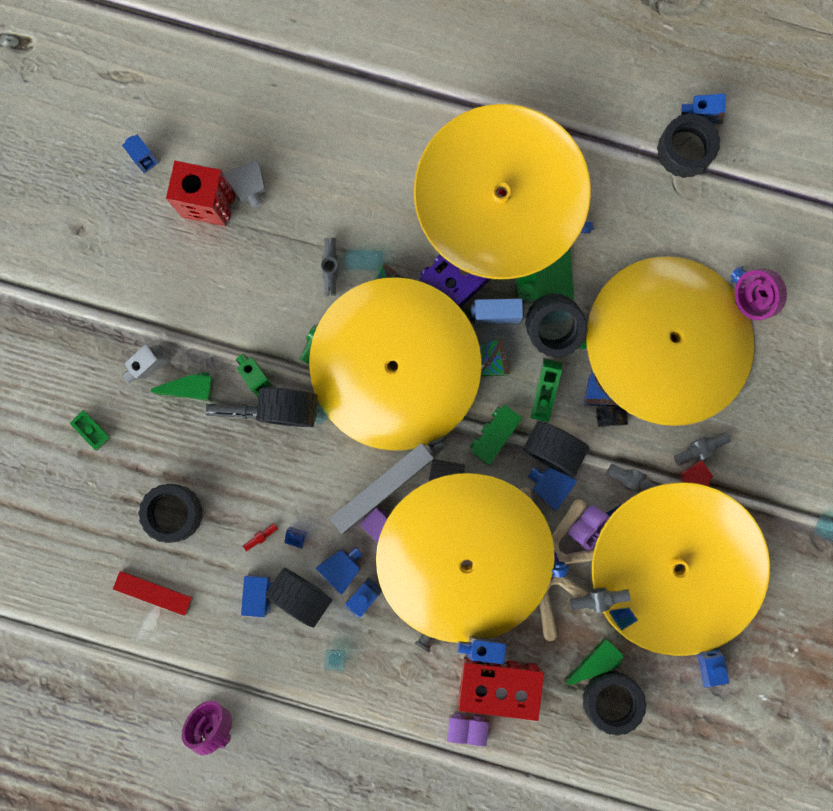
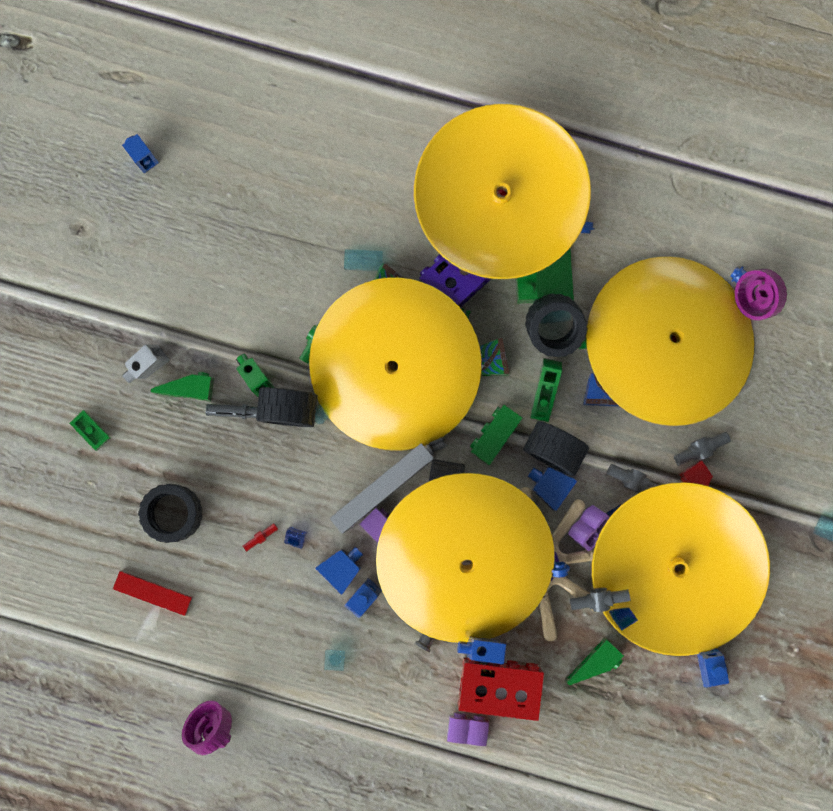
(200, 193): red piece -> none
(248, 183): light grey torso -> none
(254, 596): blue brick -> none
(298, 597): black tyre -> none
(330, 257): dark grey pin -> none
(496, 311): medium blue brick -> none
(611, 416): black bracket -> none
(631, 719): black tyre -> none
(704, 130): black tyre -> none
(708, 106): blue torso -> none

